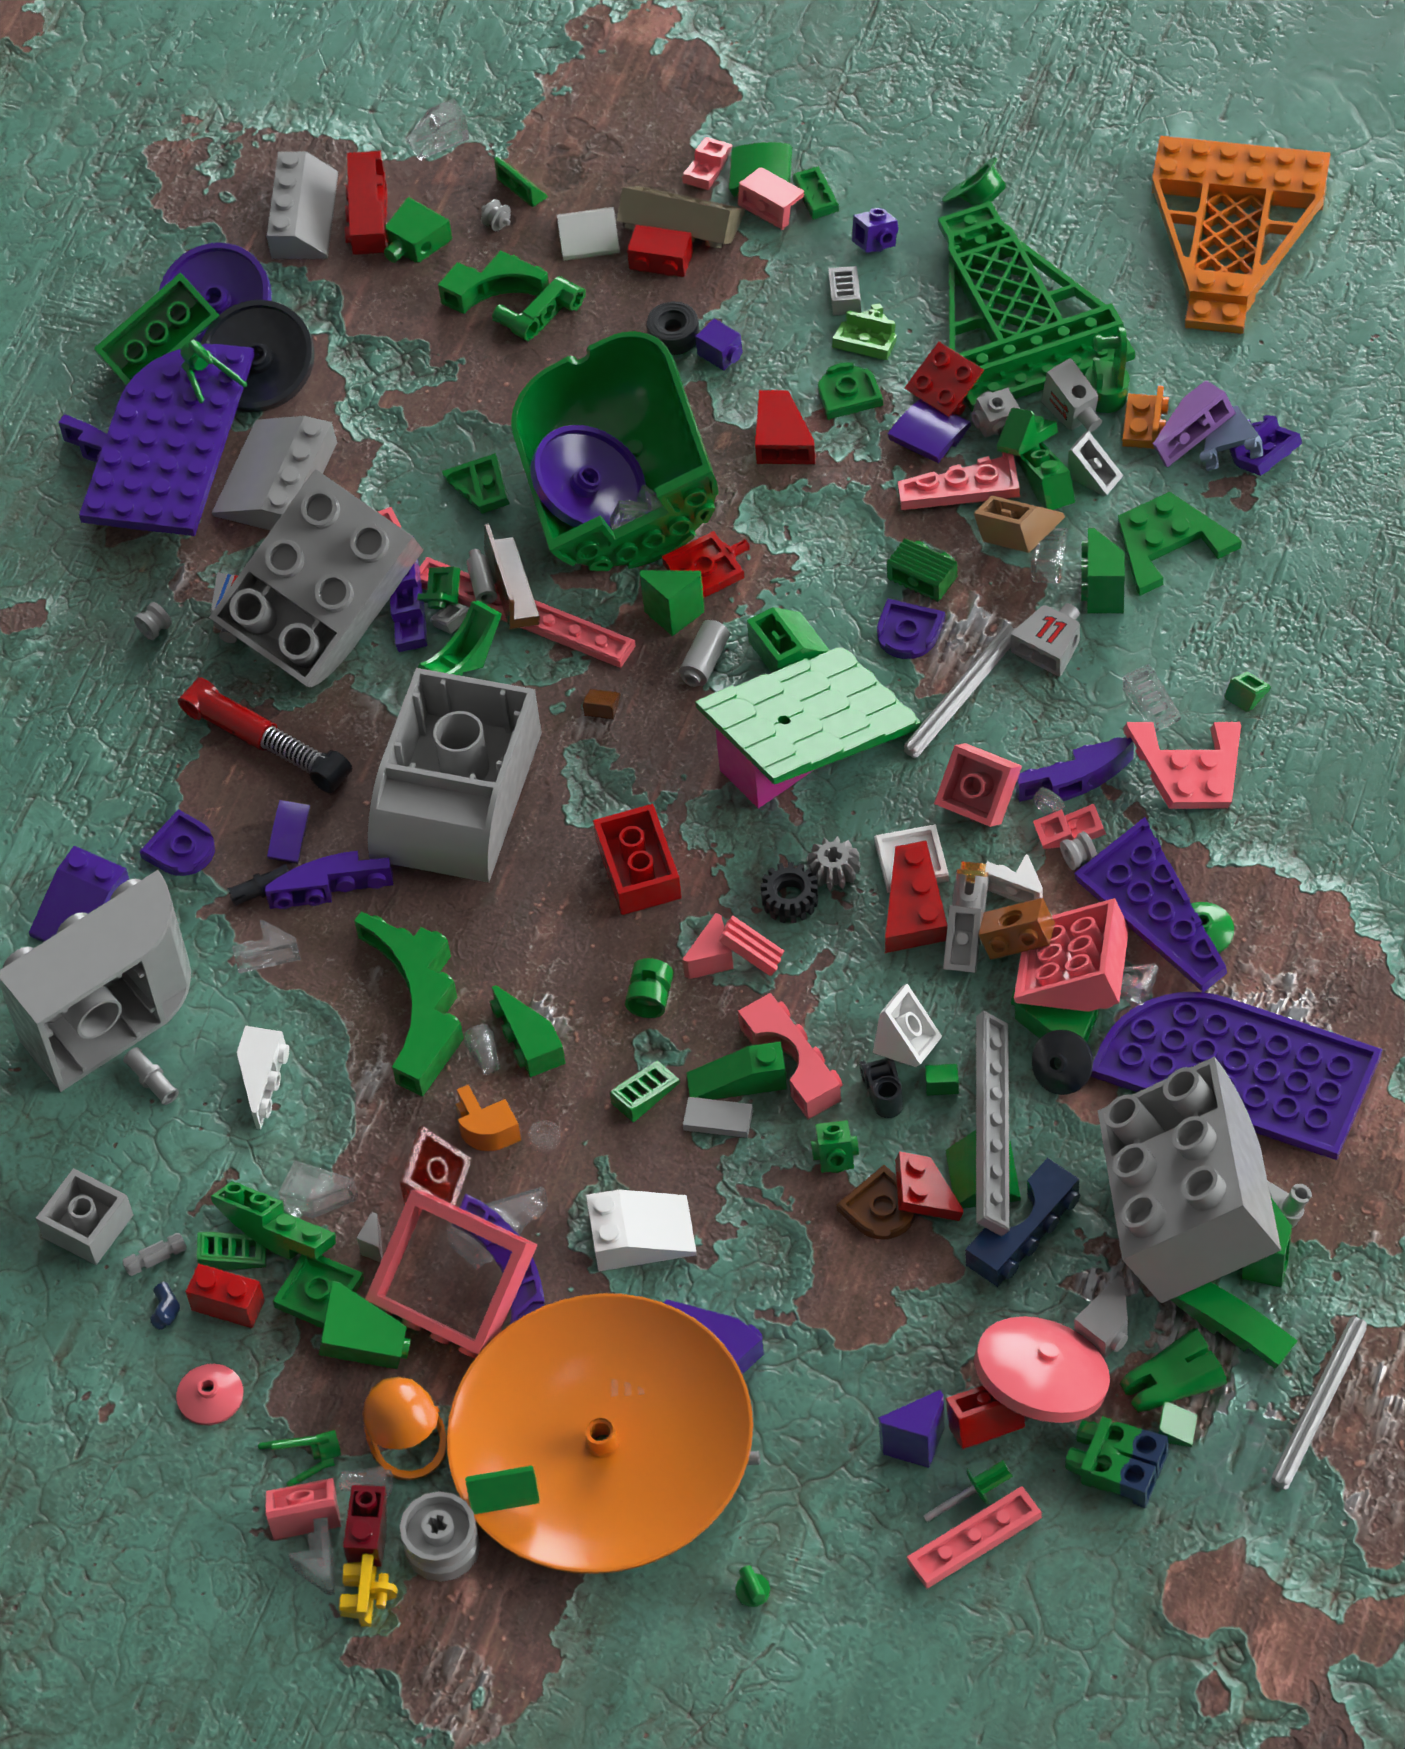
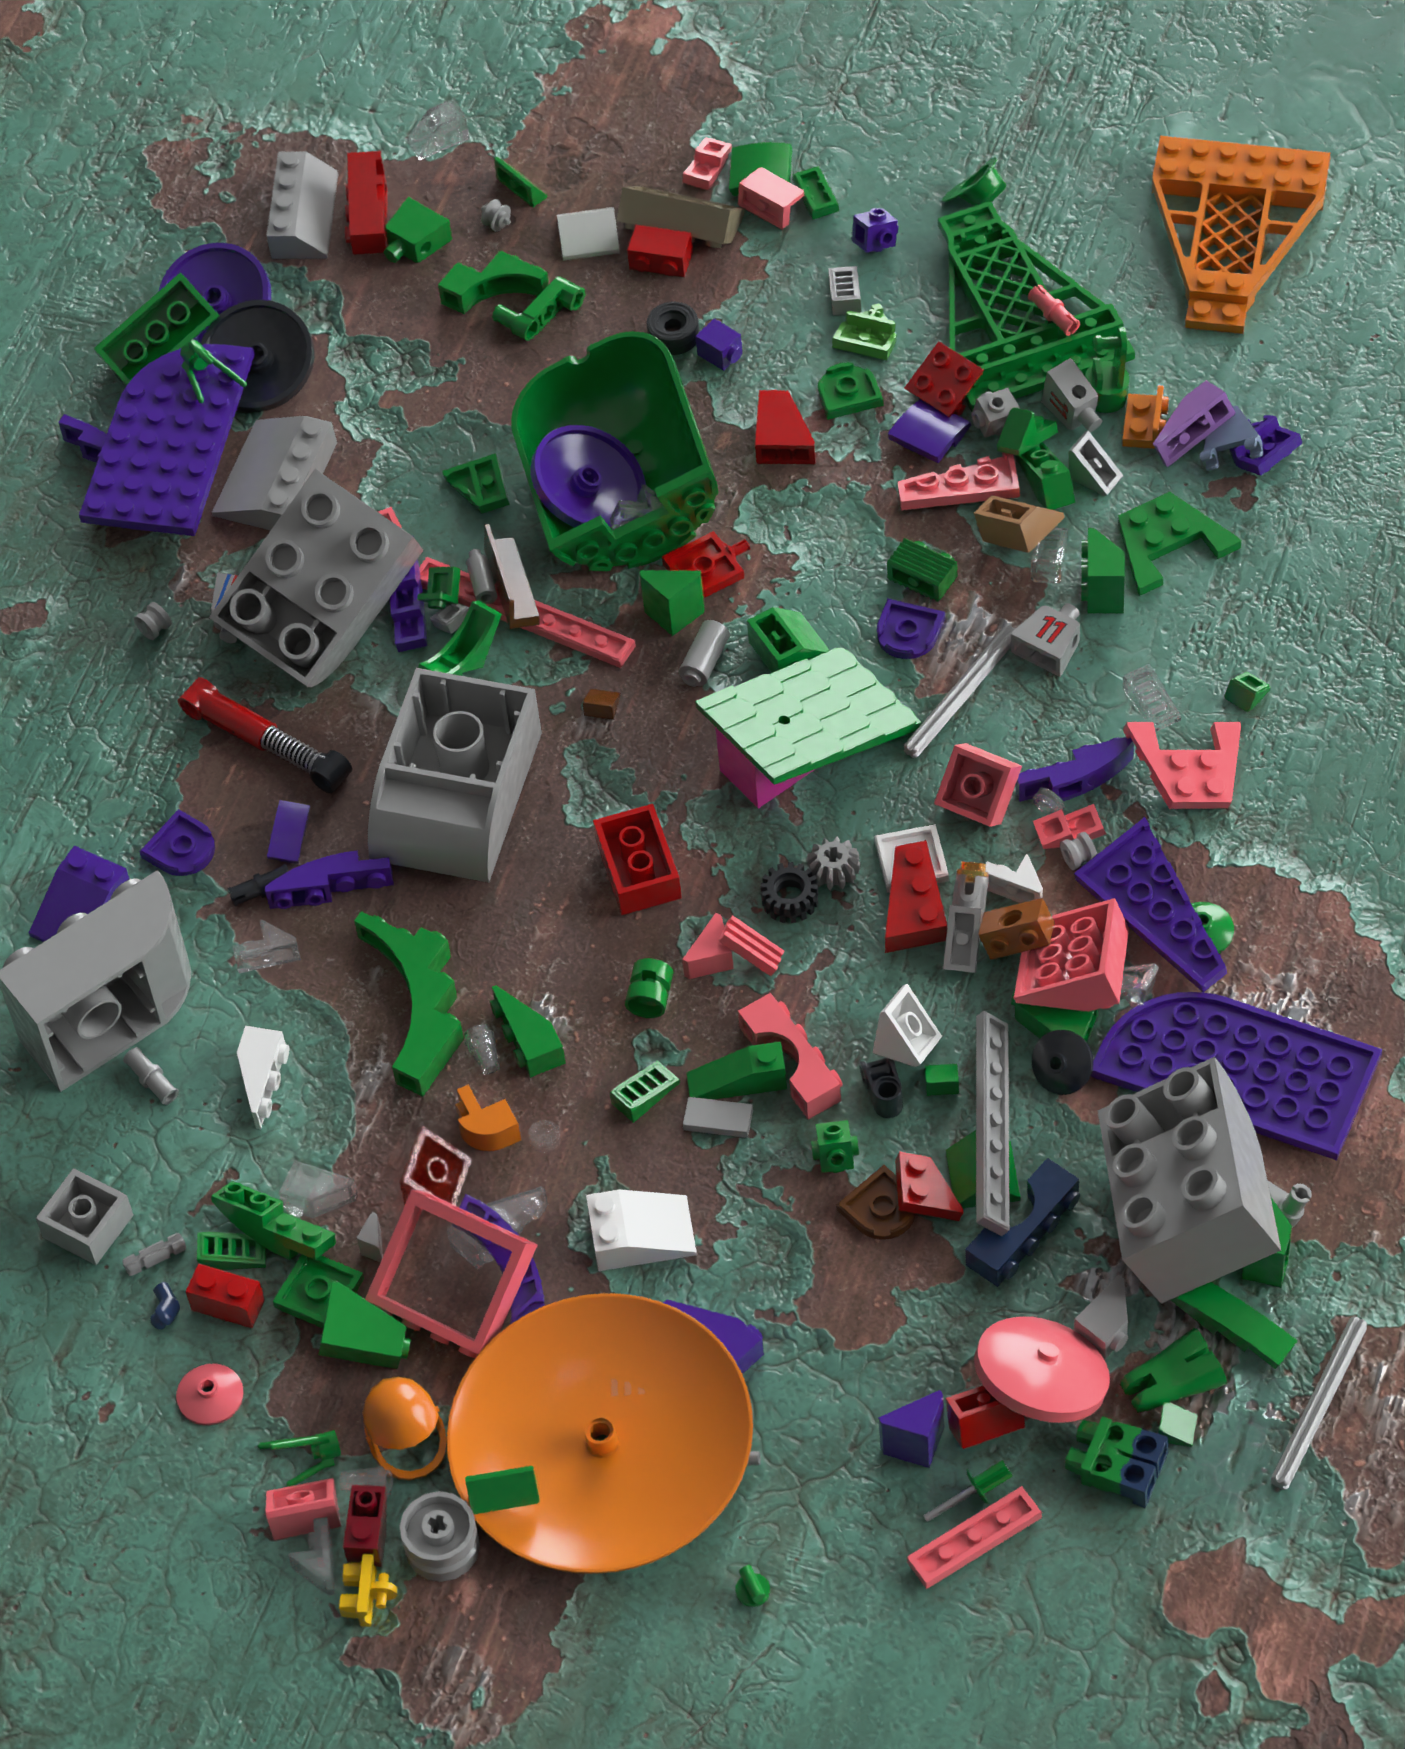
(1053, 310): none -> coral pin

